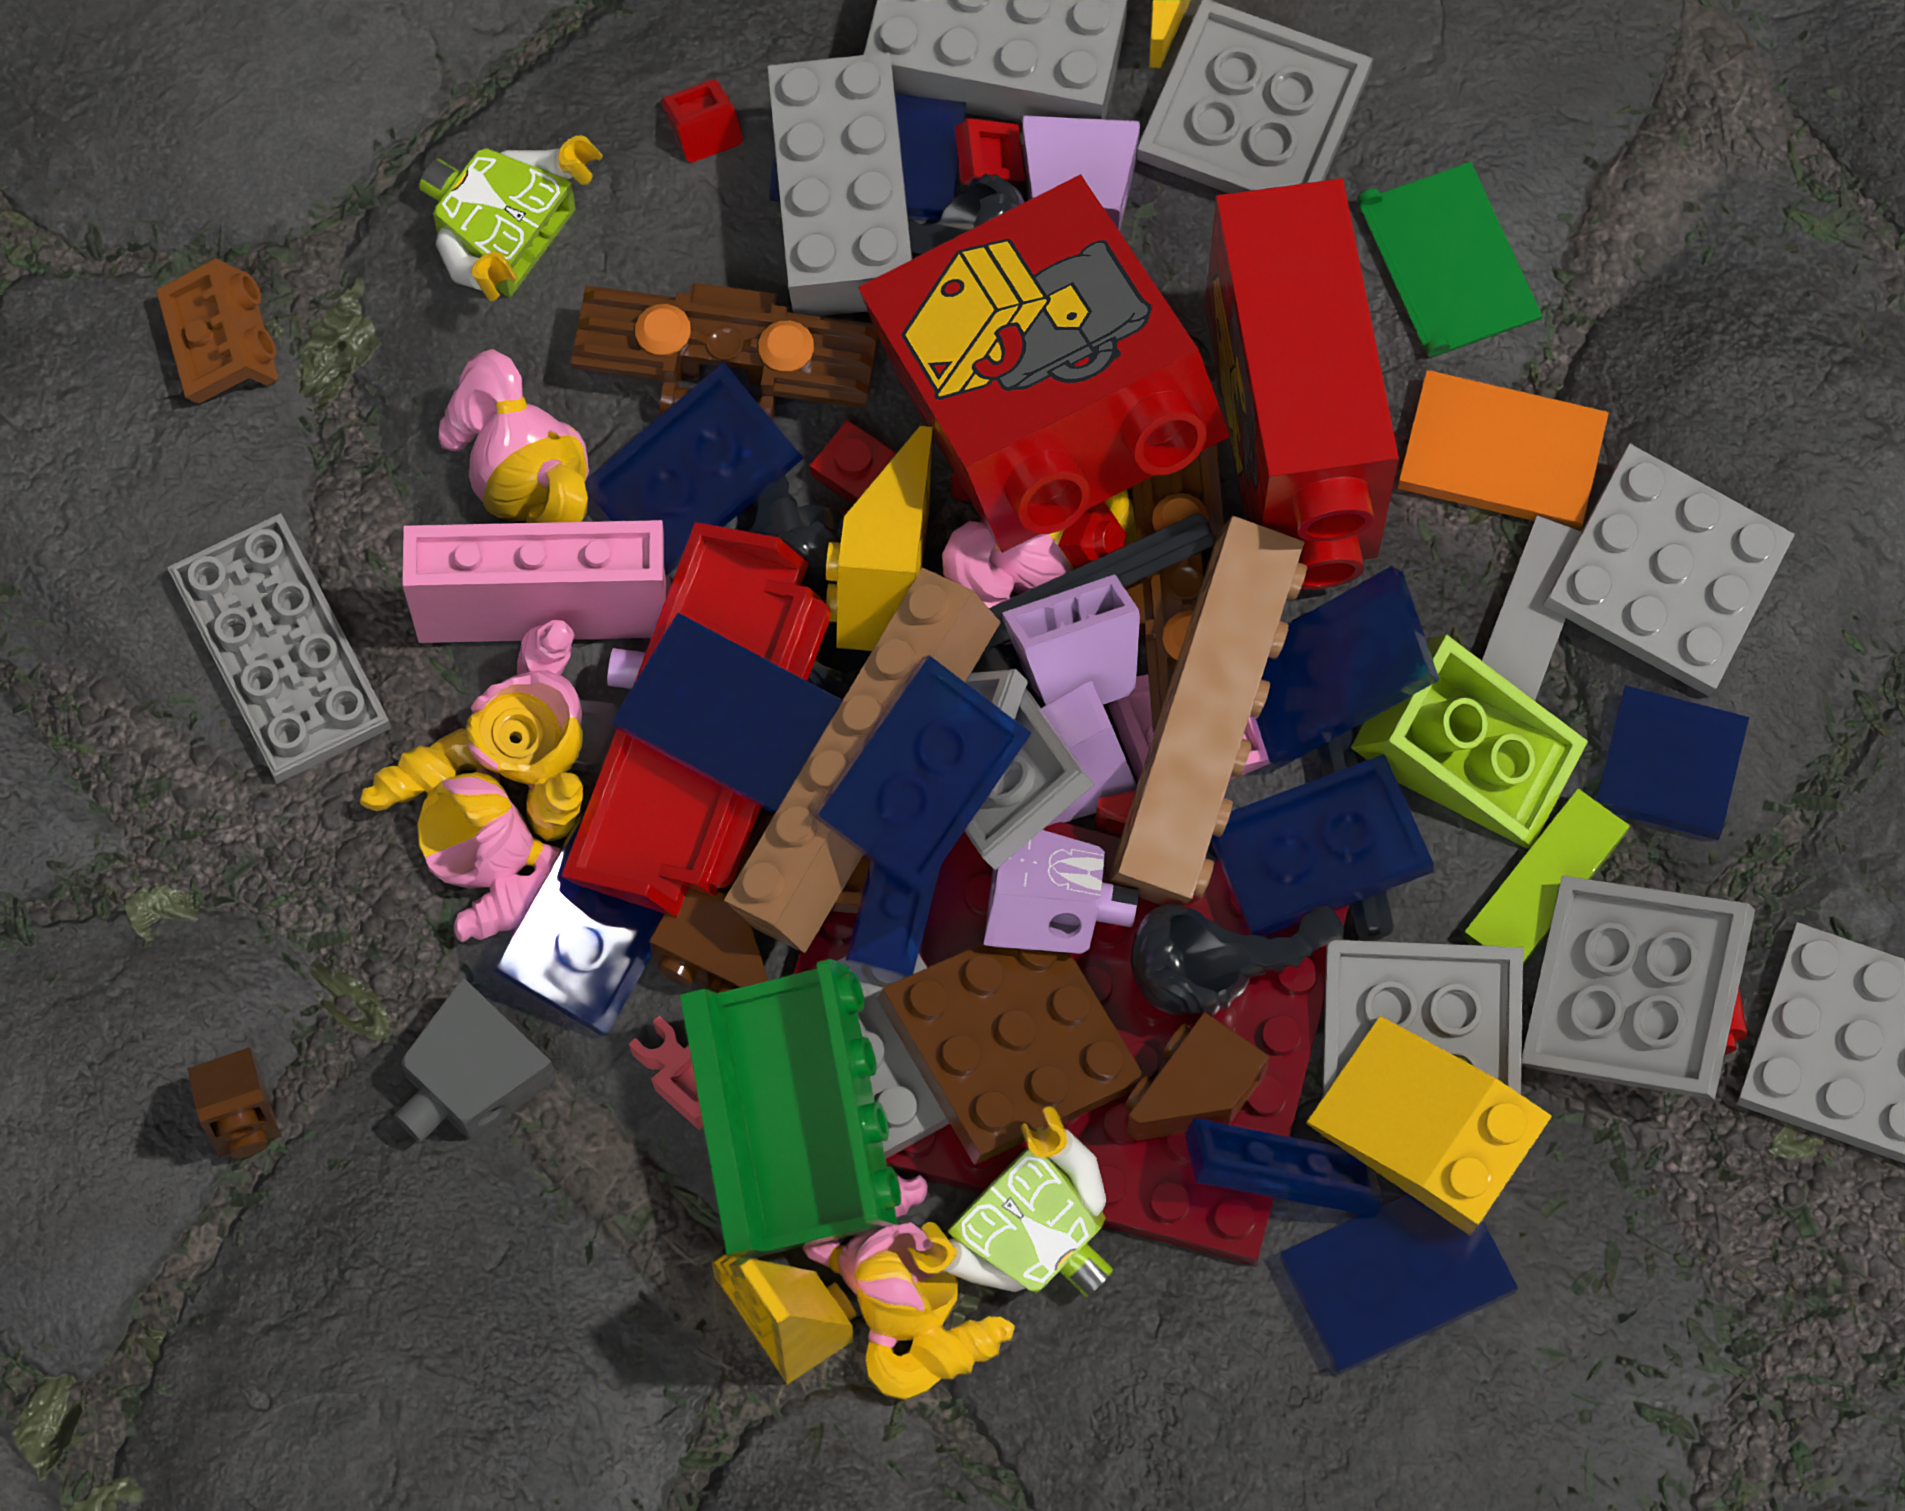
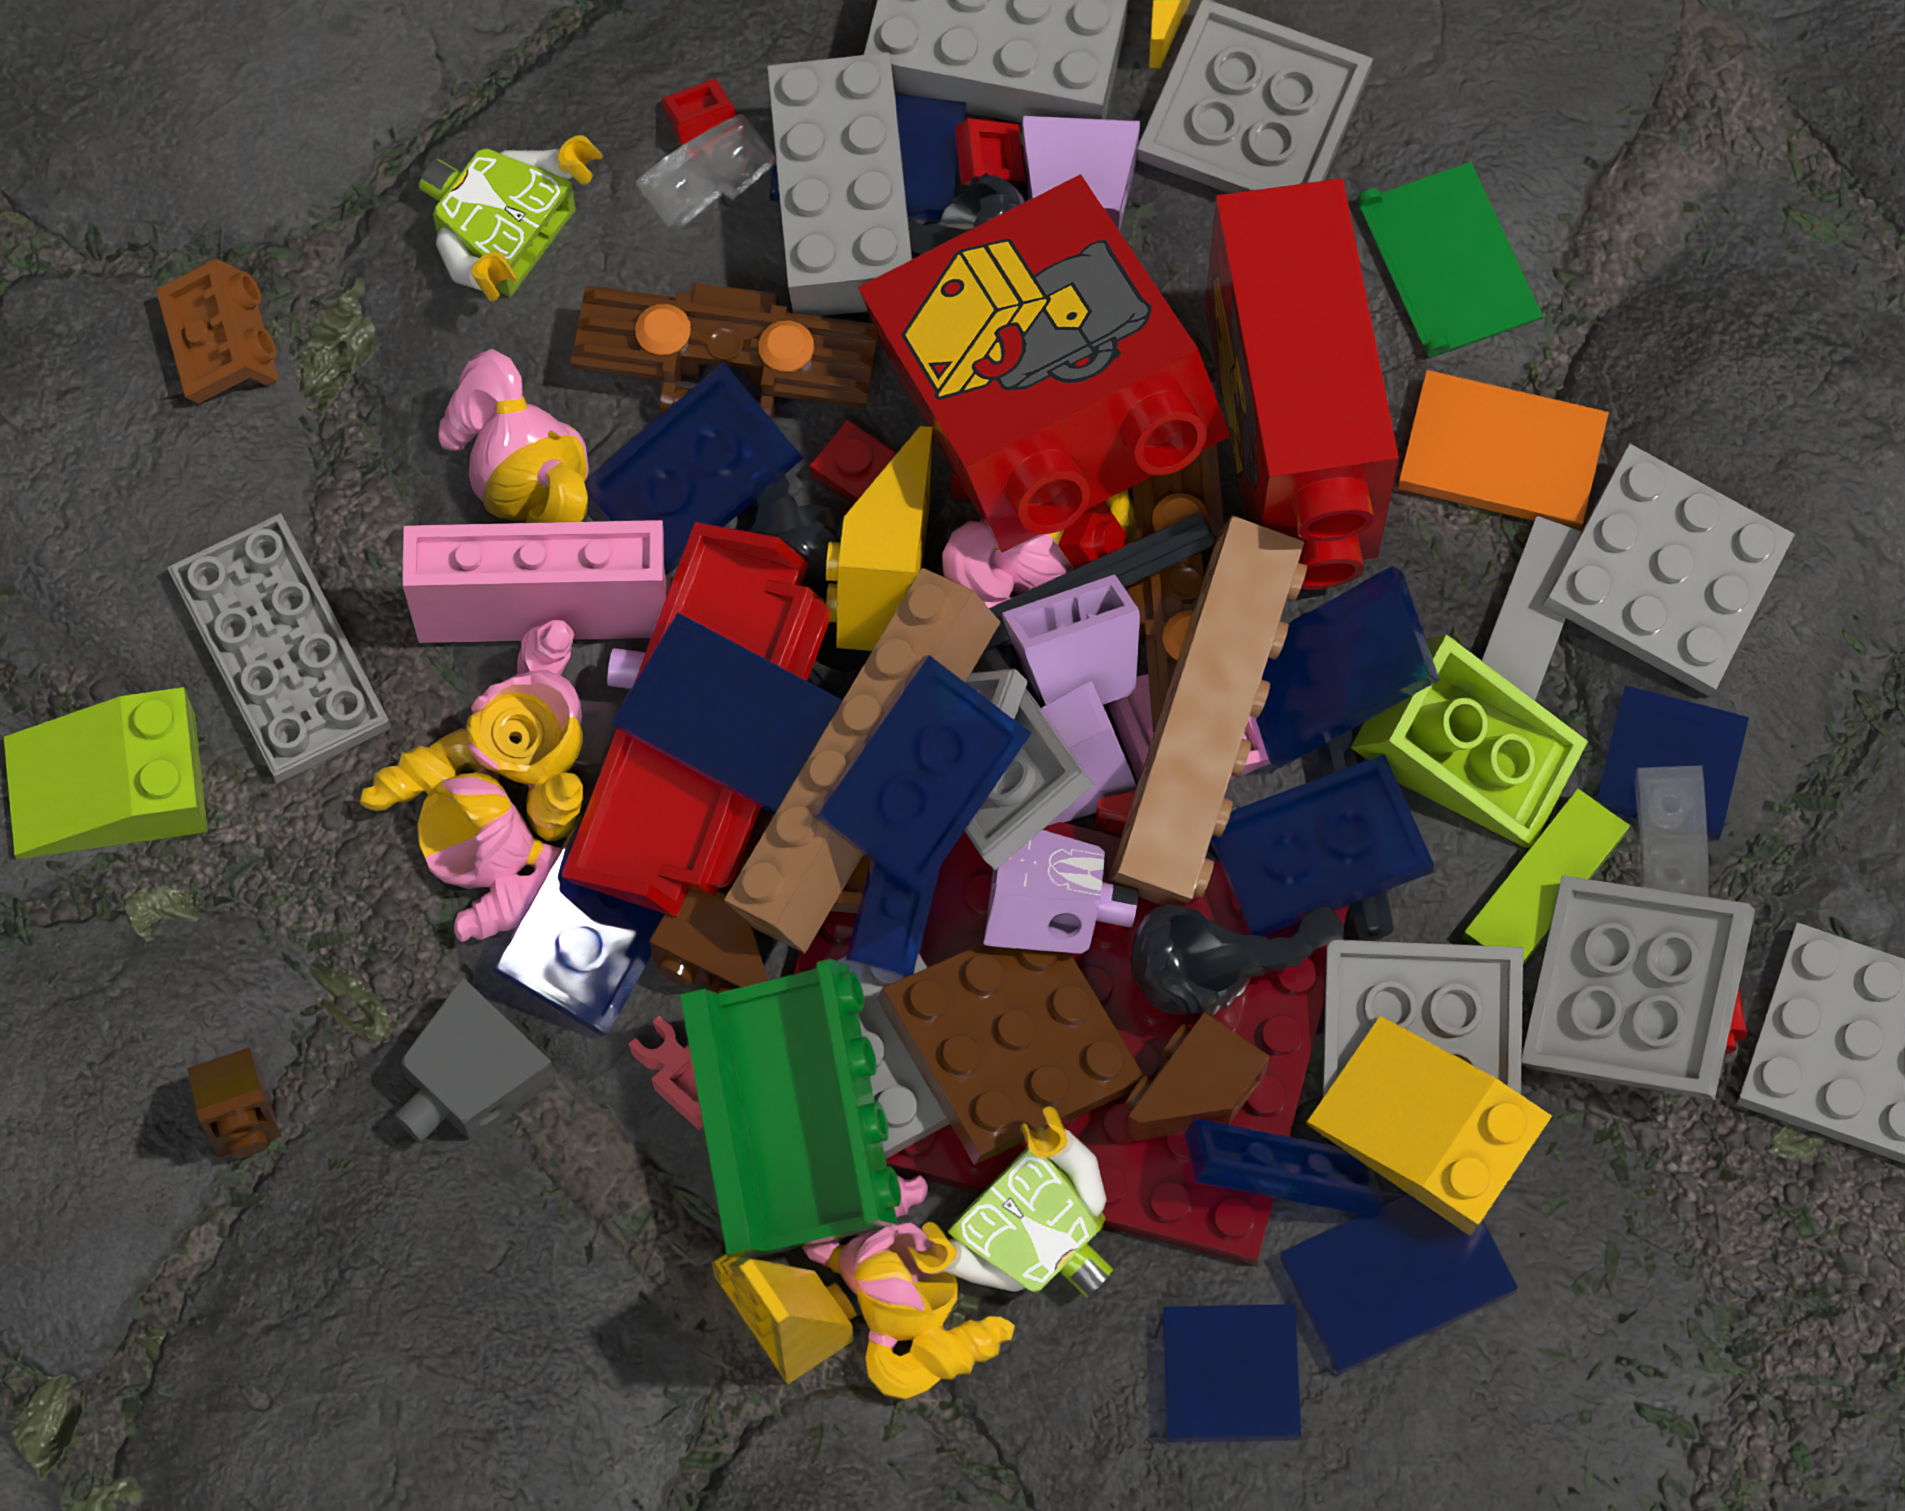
(107, 776): none -> lime slope
(698, 172): none -> clear slope
(1231, 1373): none -> clear blue tile
(1672, 829): none -> clear slope

